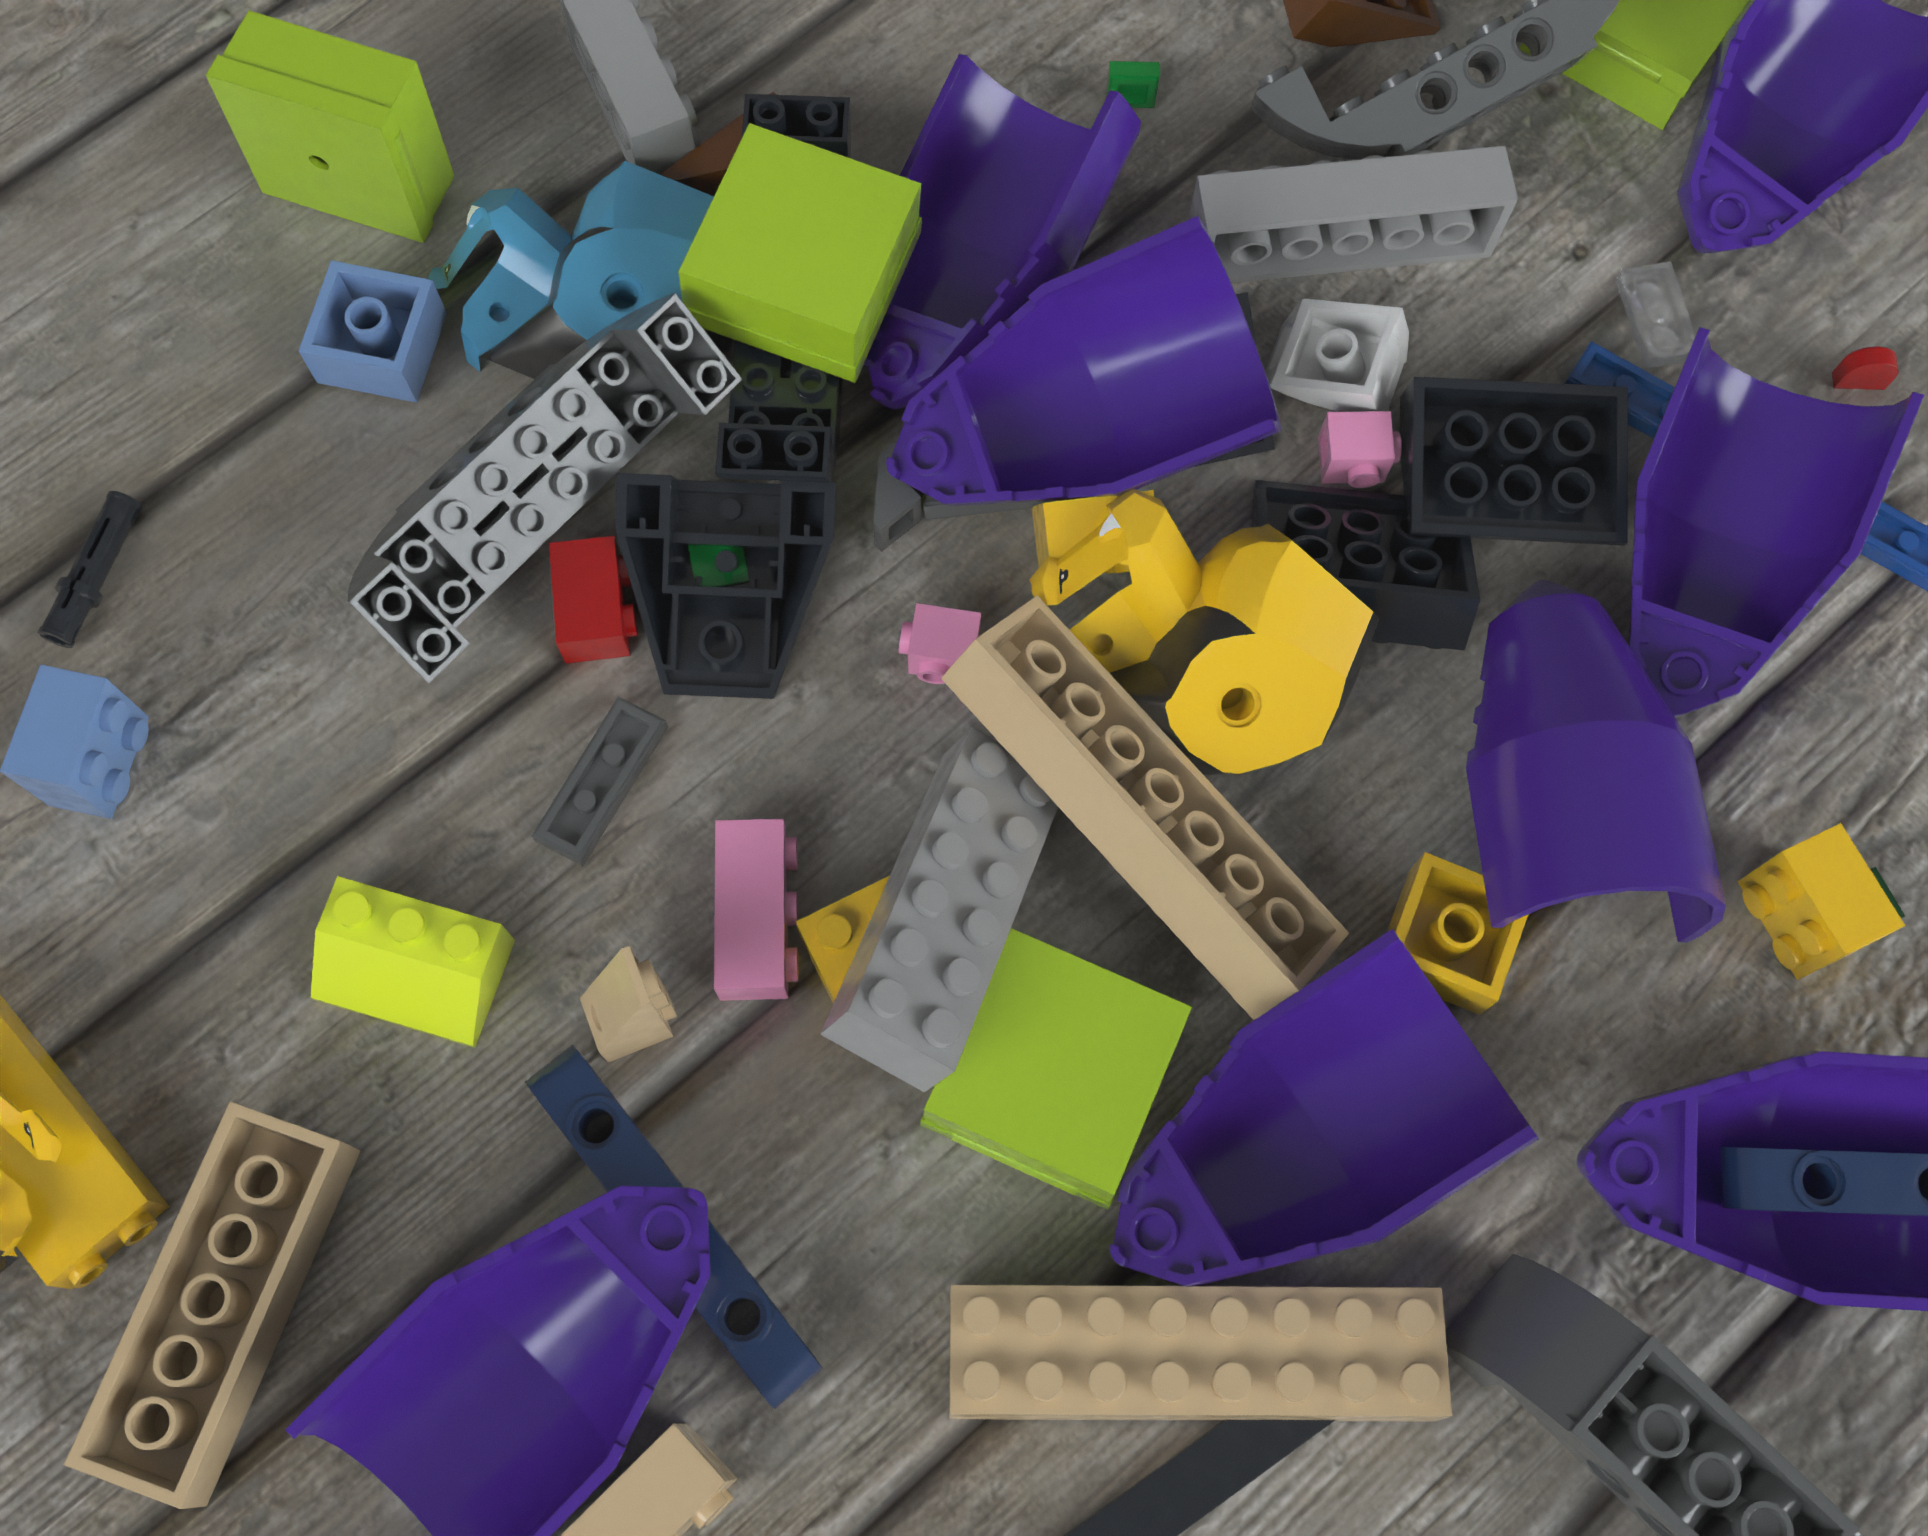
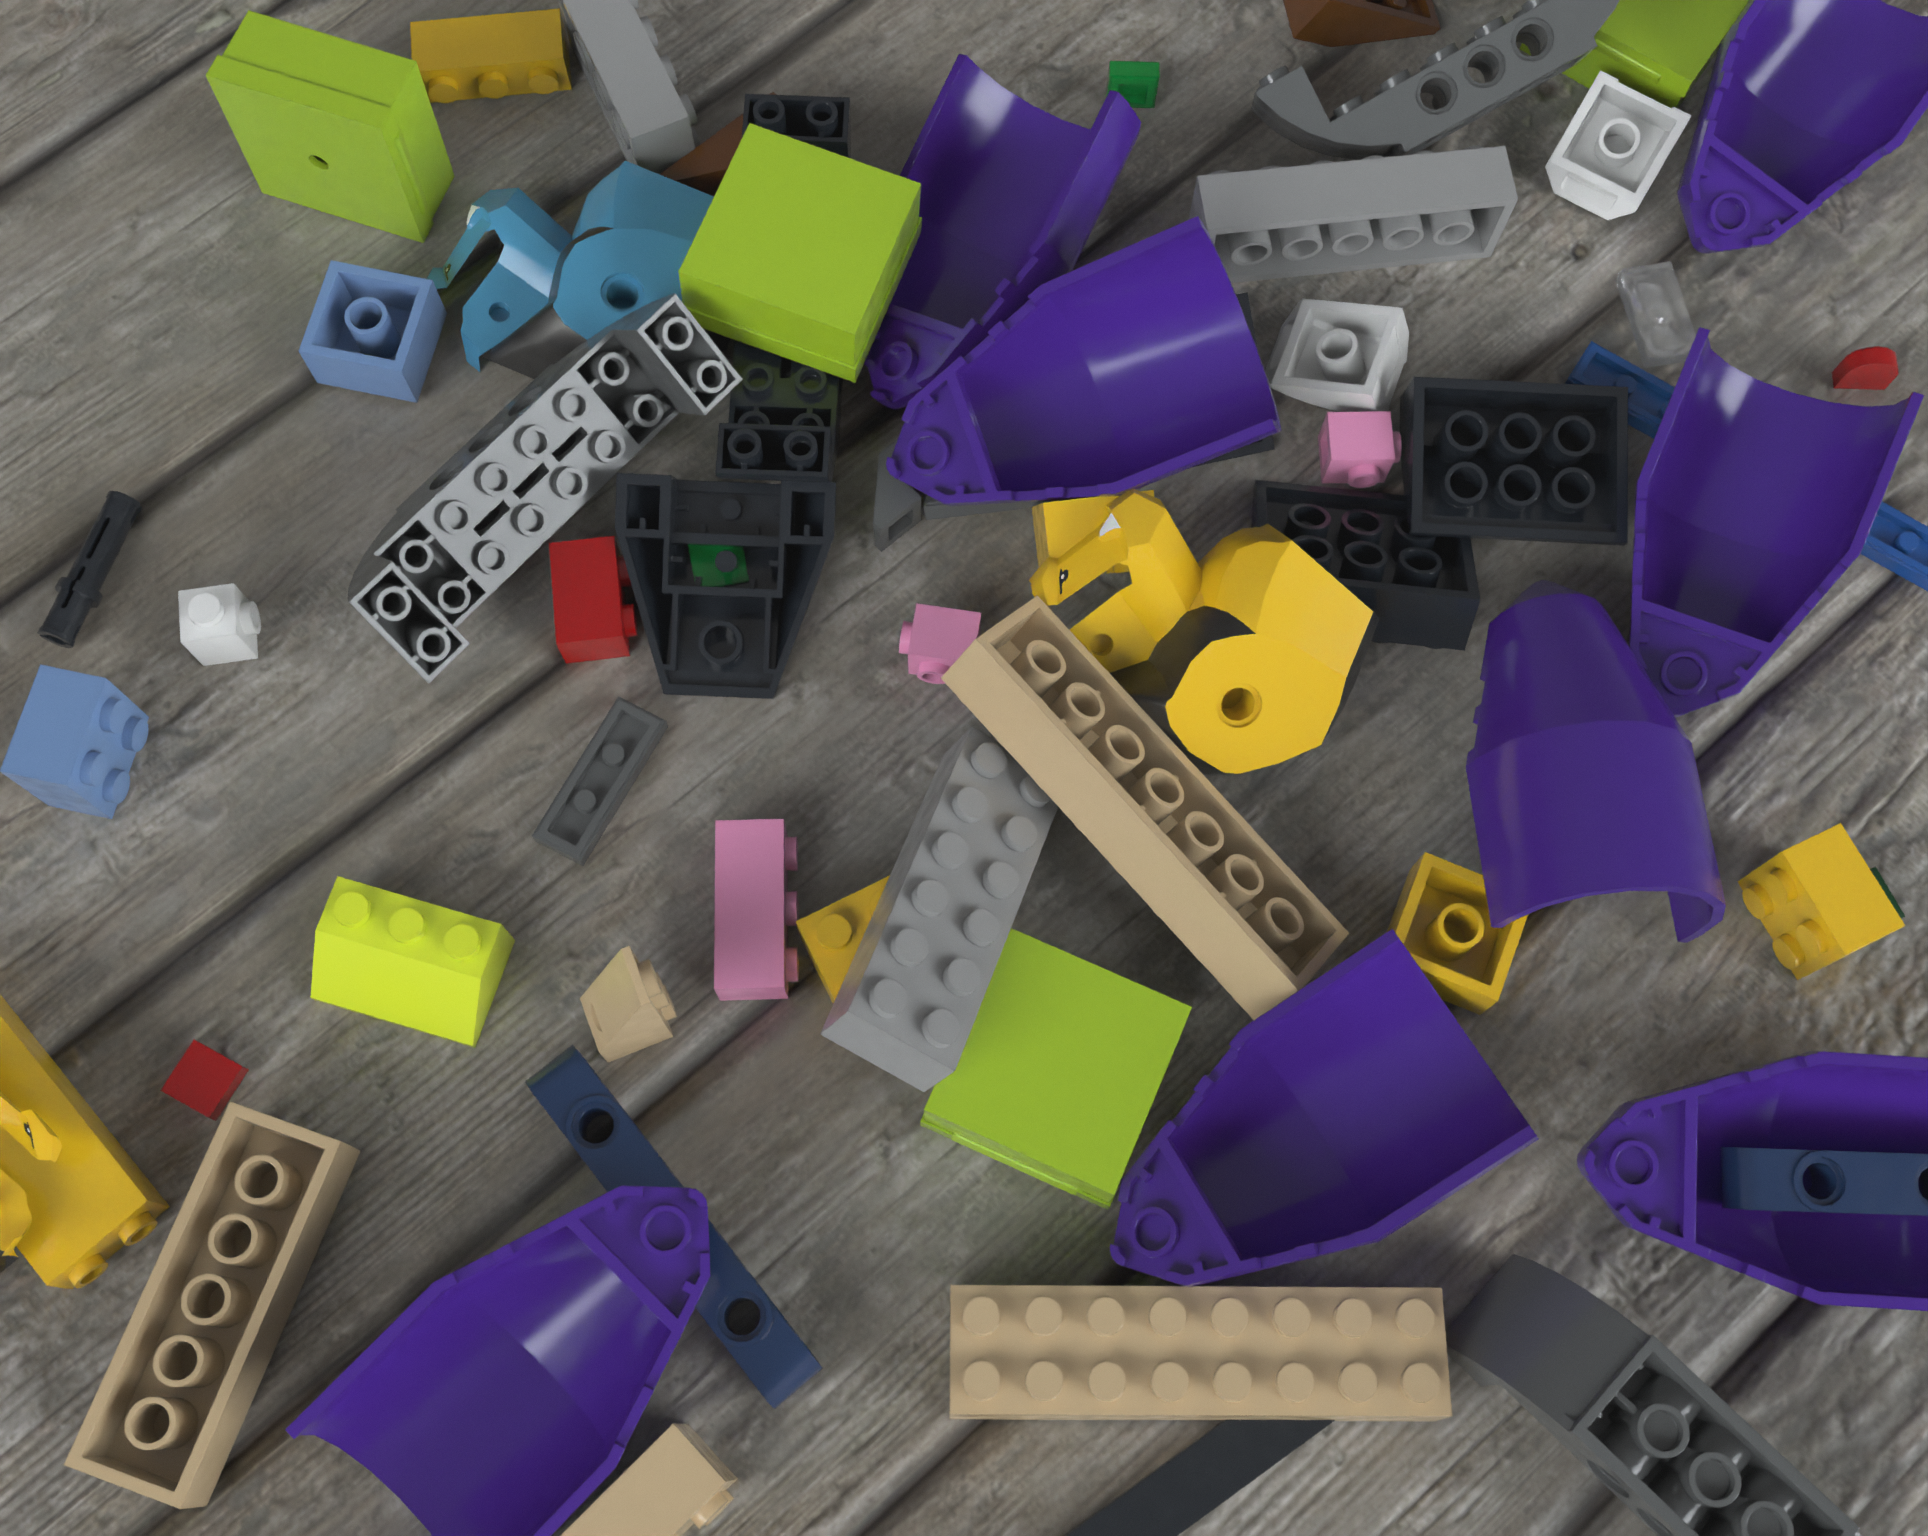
(204, 1080): none -> red tile
(218, 624): none -> white brick
(492, 55): none -> yellow brick
(1613, 148): none -> white slope

